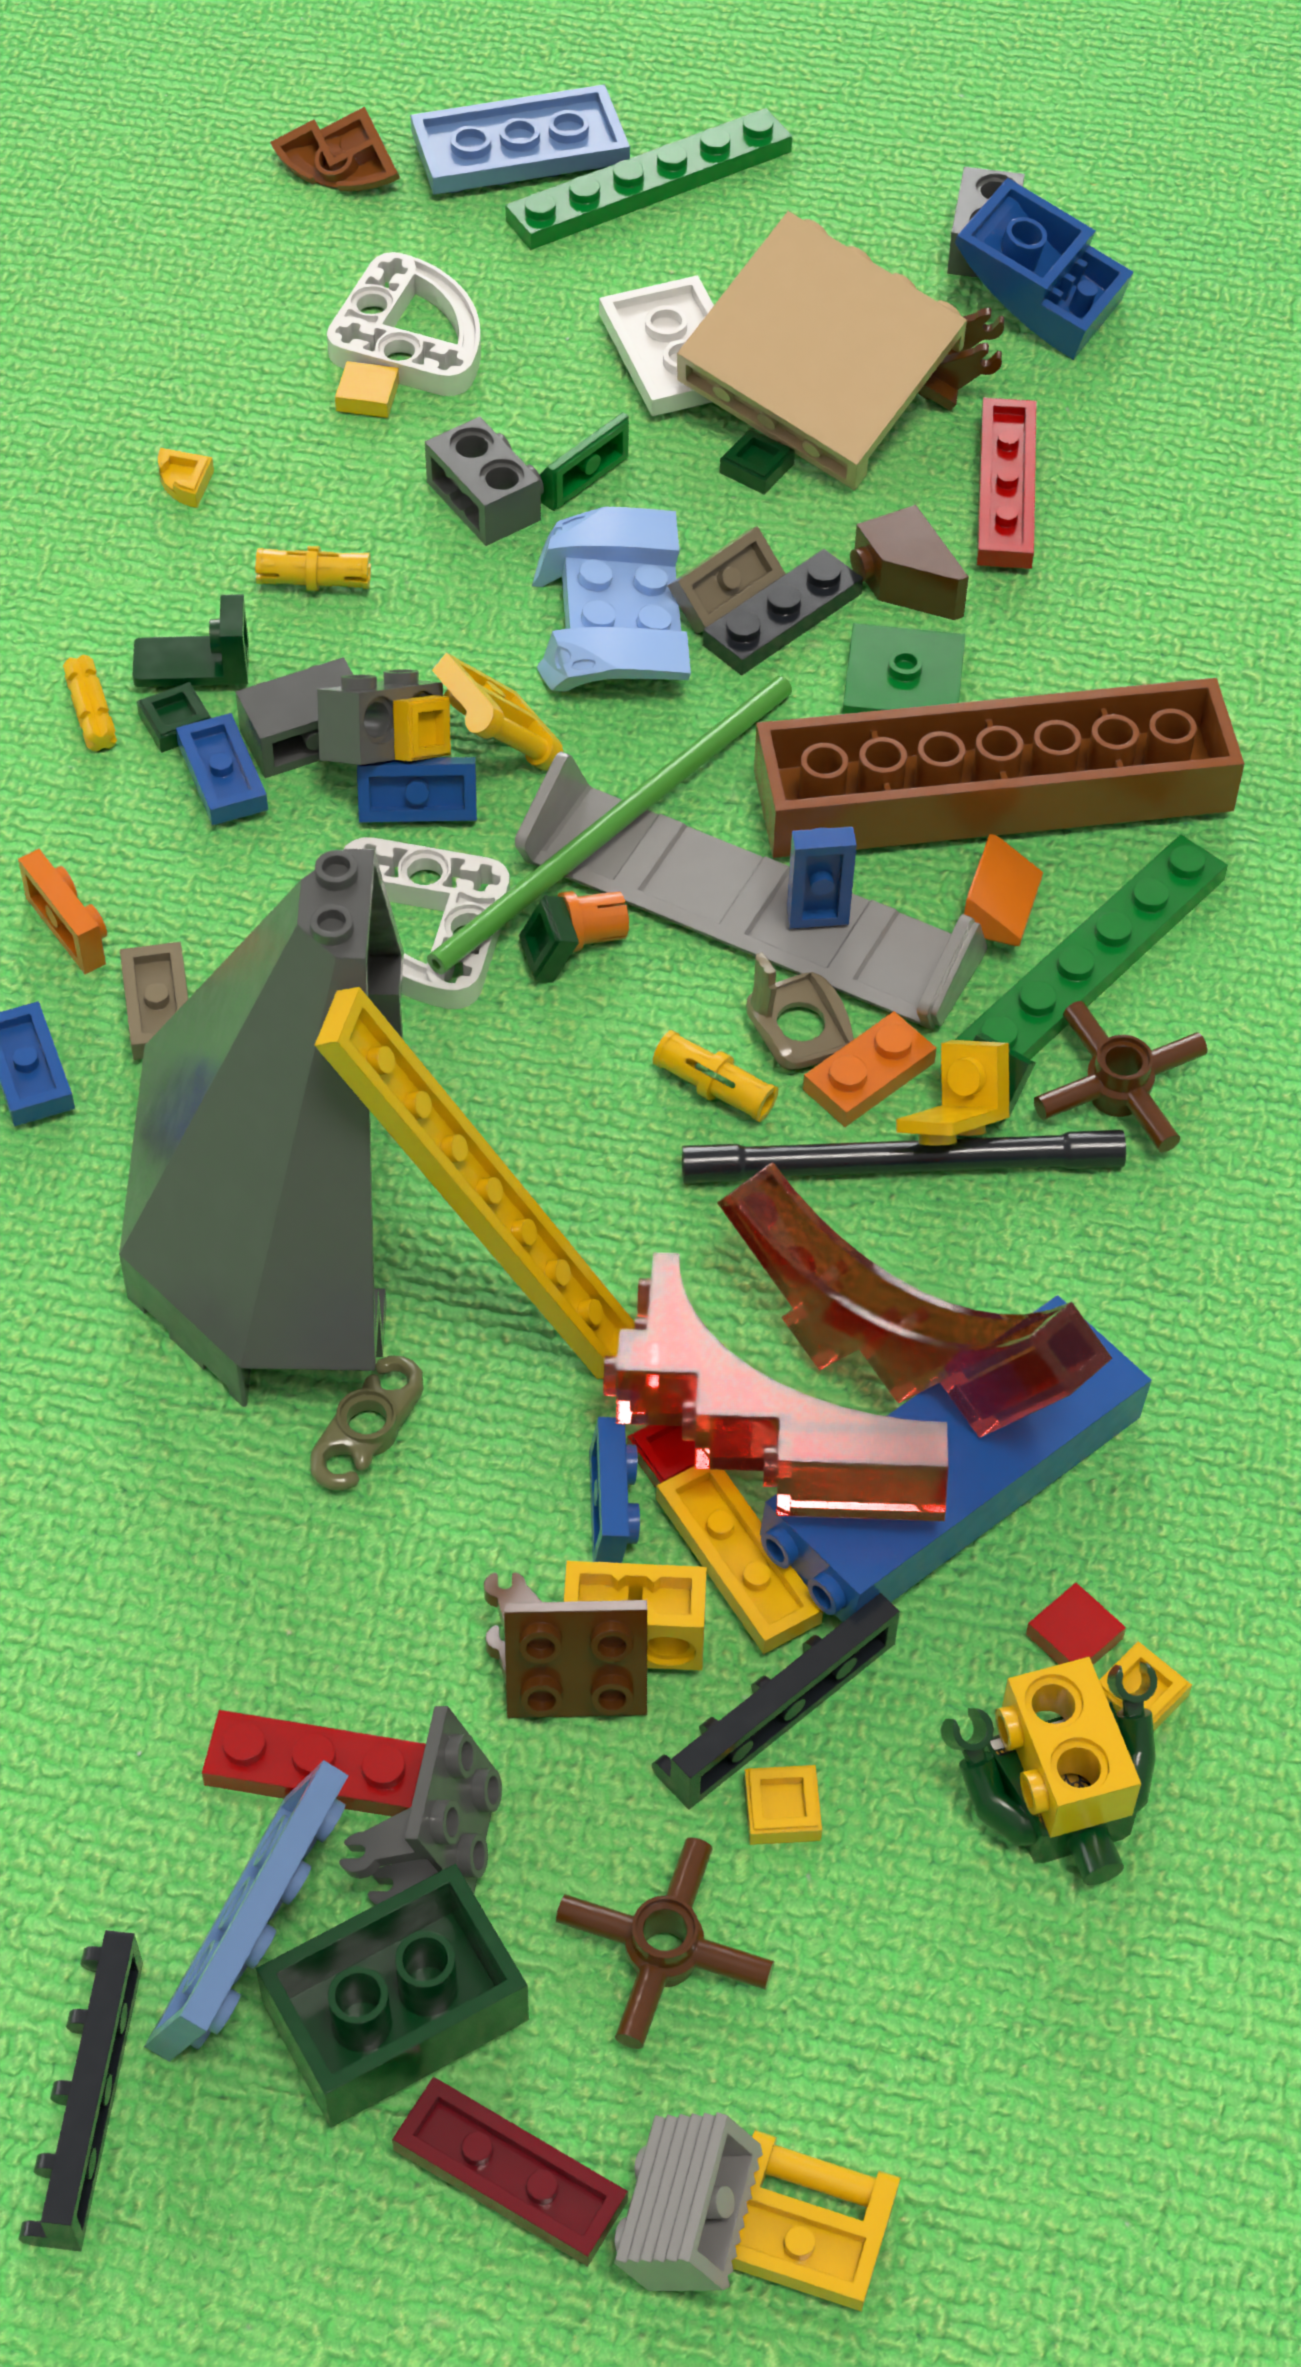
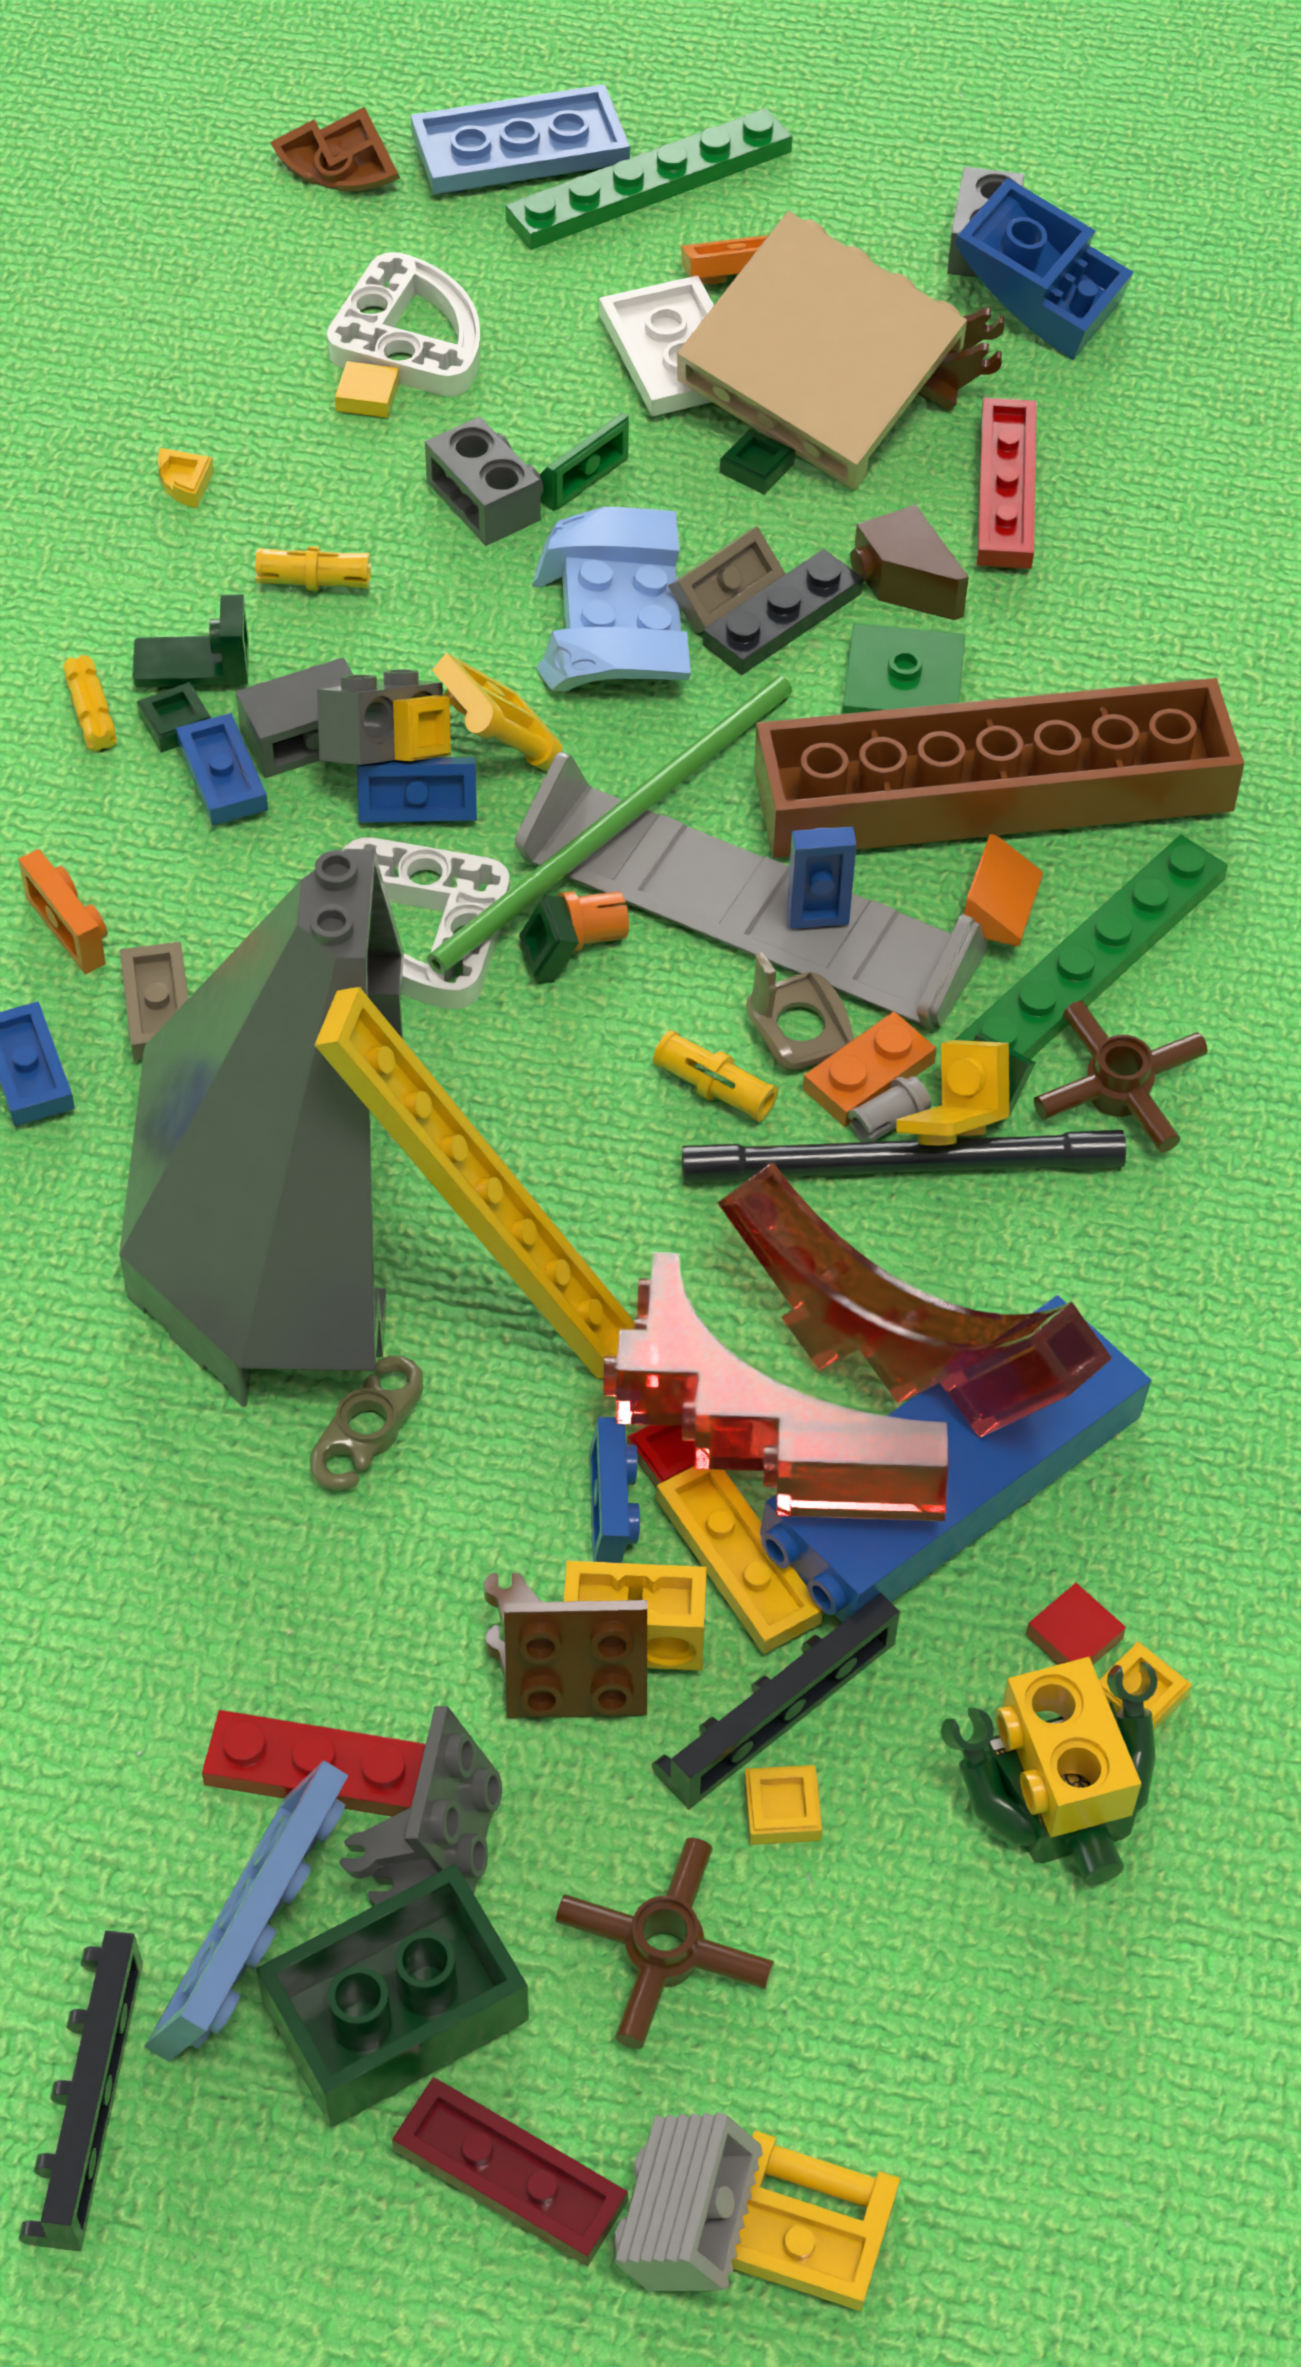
(719, 258): none -> orange plate
(880, 1113): none -> light grey pin

